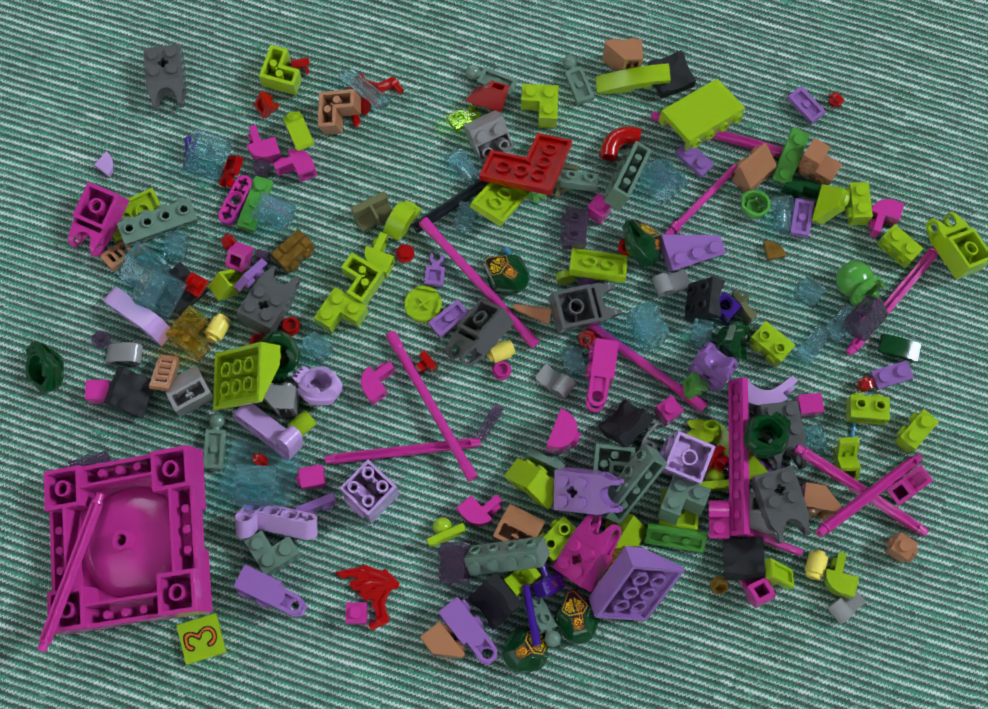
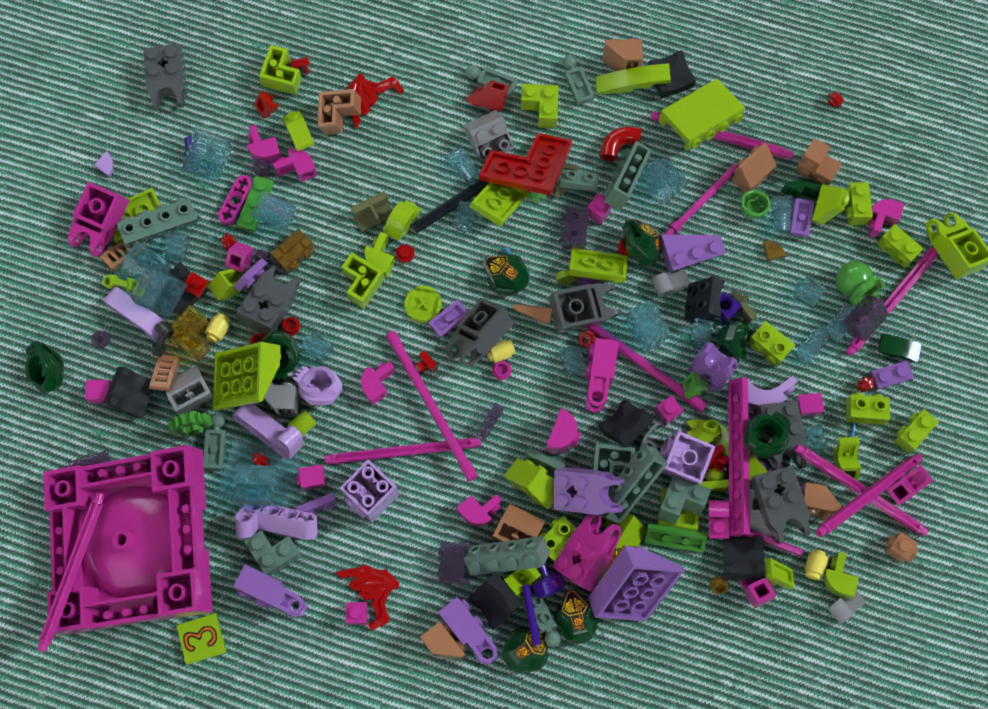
(112, 280): none -> lime bar
(125, 352): light grey panel -> none
(165, 332): none -> pearl dark grey bar
(190, 424): none -> bright green gear
(231, 169): red plate -> none
(339, 307): lime brick -> none
(364, 88): clear light blue plate -> none
(433, 232): dark pink piece -> none
(435, 274): medium lavender plate -> none
(444, 531): lime tile -> none
(459, 117): clear neon green plate -> none
(554, 382): light grey panel -> none
(695, 160): medium lavender plate -> none
(790, 156): bright green plate -> none
(806, 105): medium lavender plate -> none

